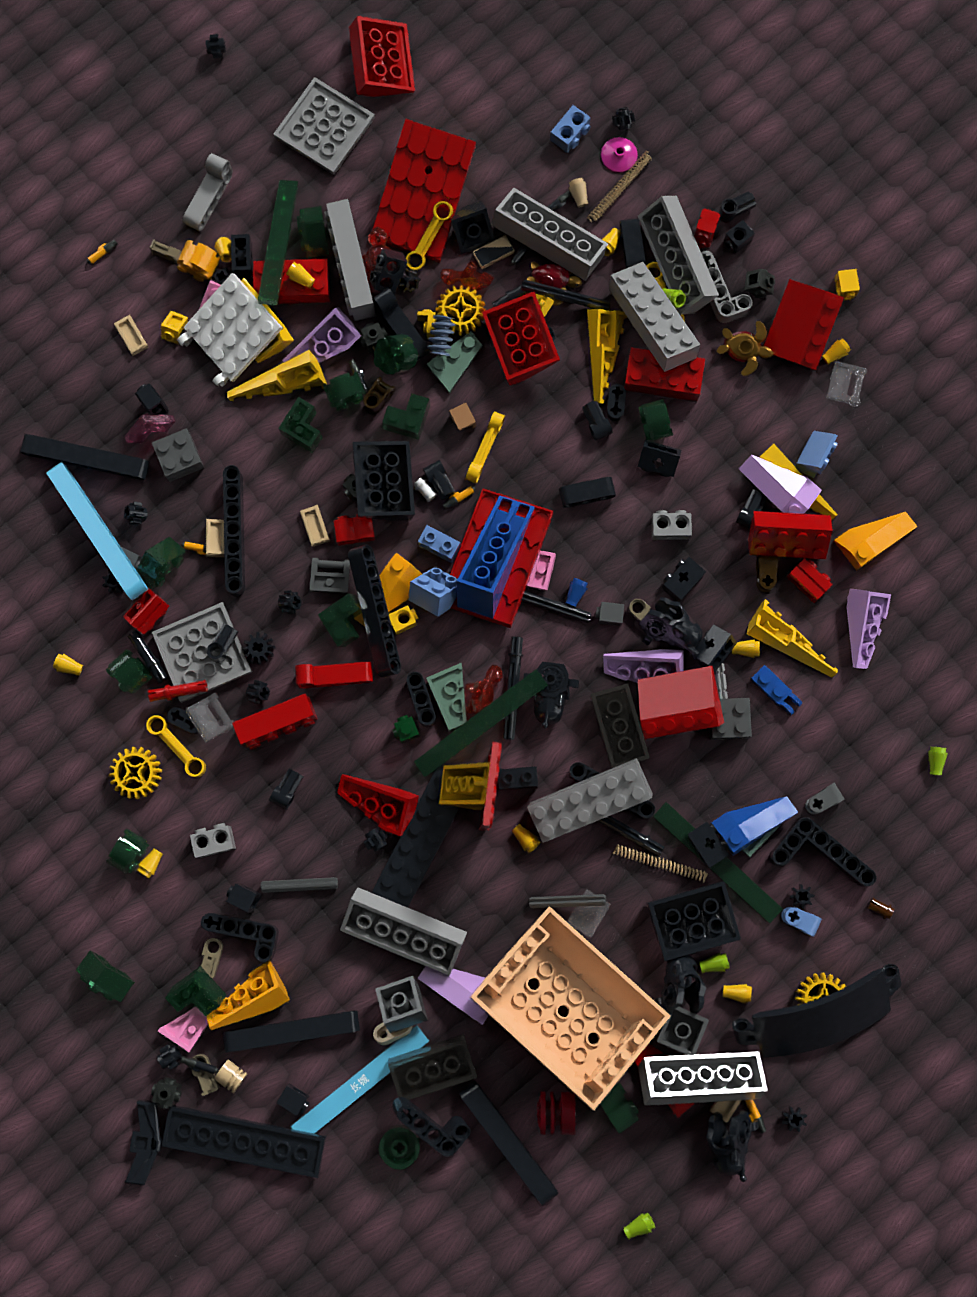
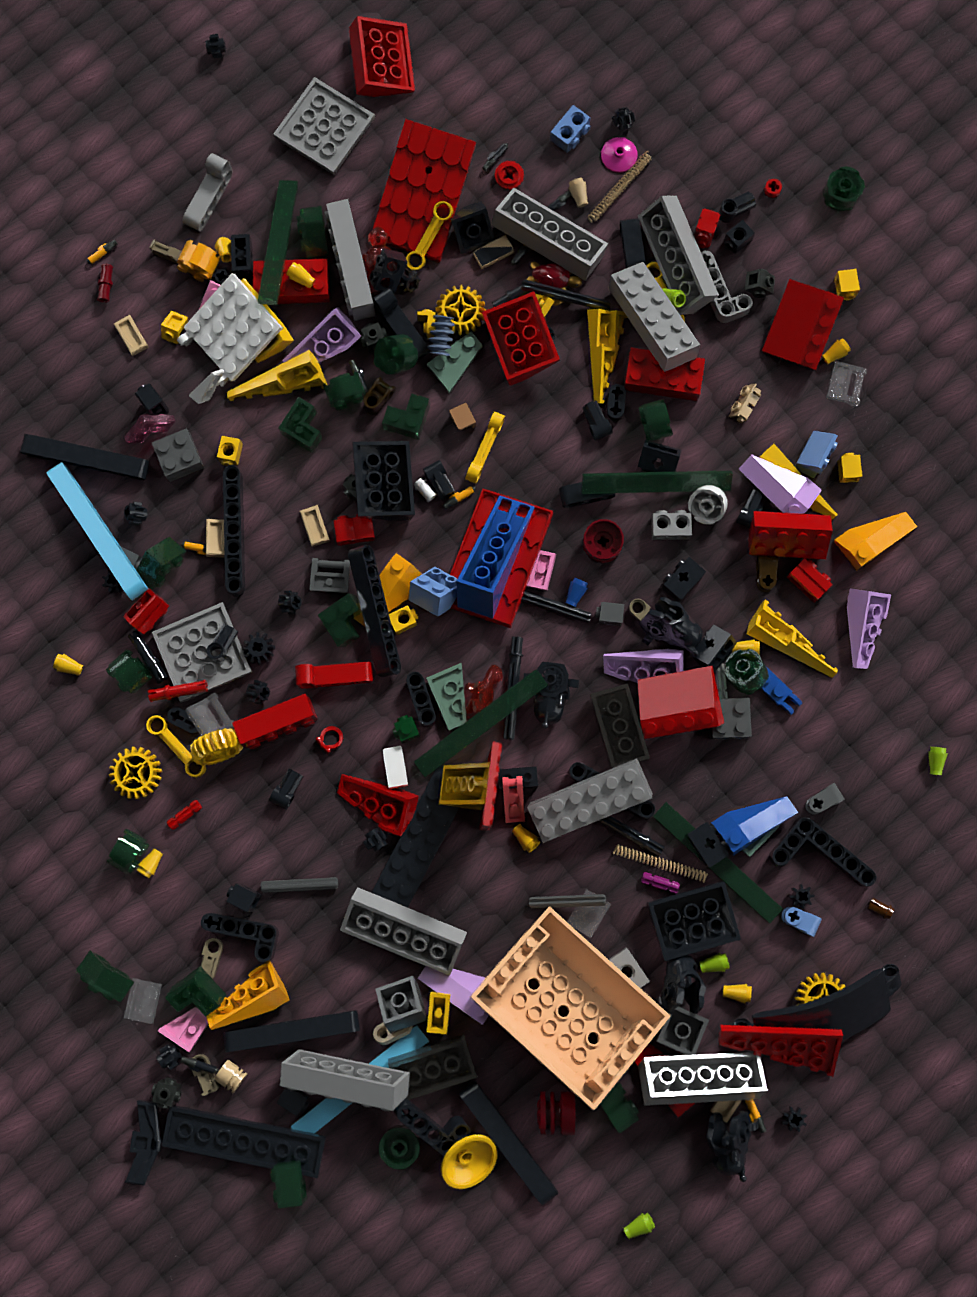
(105, 283): none -> dark red pin
(143, 1001): none -> clear plate
(184, 814): none -> red axle
(206, 389): none -> white slope
(213, 846): light grey brick -> none
(215, 747): none -> yellow gear
(229, 443): none -> yellow brick
(289, 1184): none -> clear green brick
(327, 748): none -> red piece
(344, 1080): none -> light grey brick
(395, 767): none -> white slope
(438, 1013): none -> yellow slope
(439, 544): medium blue brick -> none
(467, 277): clear red animal -> none
(469, 1161): none -> yellow dish
(494, 156): none -> black piece
(509, 167): none -> red gear
(513, 799): none -> coral plate
(610, 532): none -> dark red wheel
(612, 239): yellow cone -> none
(625, 958): none -> light grey brick
(654, 481): none -> clear green tile
(660, 882): none -> magenta axle
(708, 504): none -> white cylinder
(740, 408): none -> tan hinge
(746, 347): pearl gold animal -> none
(746, 671): none -> clear green brick
(767, 189): none -> red bush
(787, 1045): none -> red wing
(843, 189): none -> clear green brick
(849, 468): none -> yellow brick

